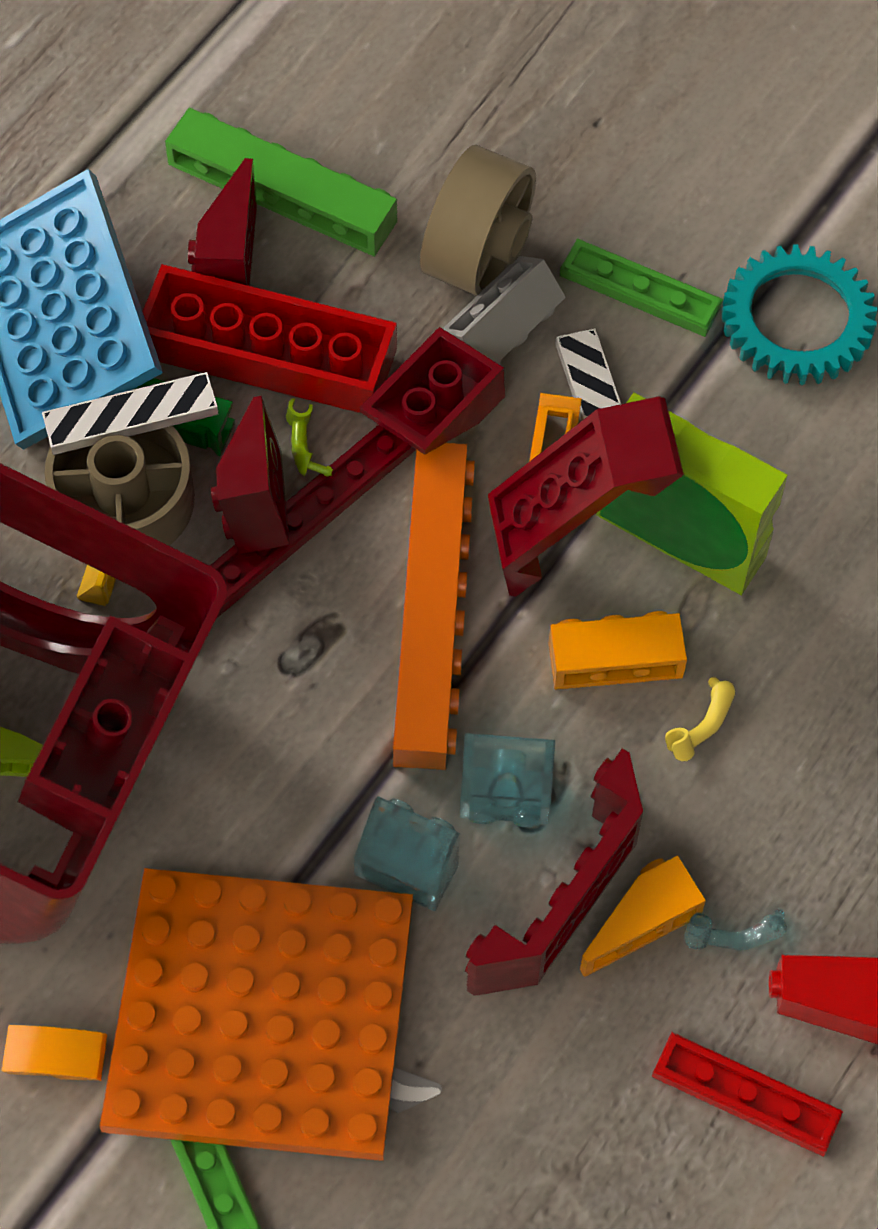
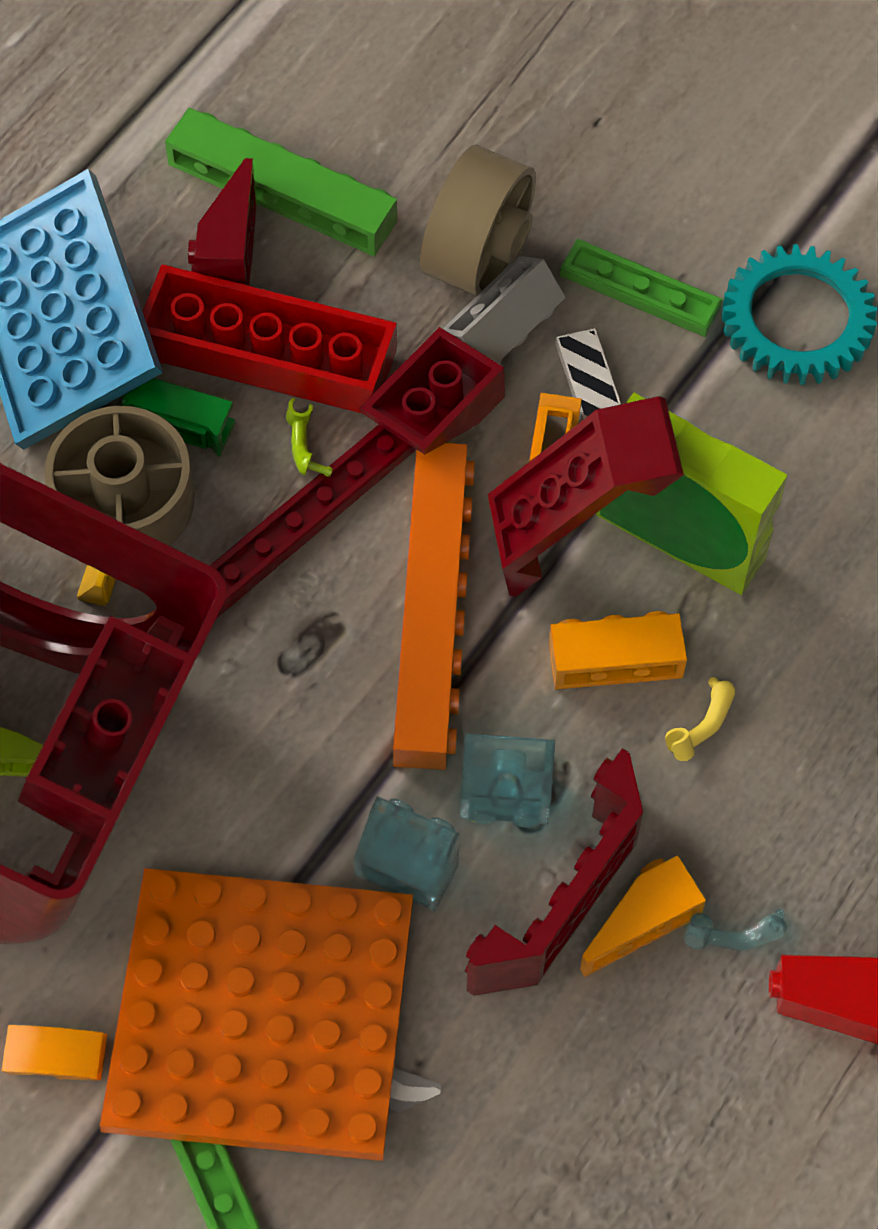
(130, 412): white tile -> none
(252, 484): dark red slope -> none
(747, 1094): red tile -> none

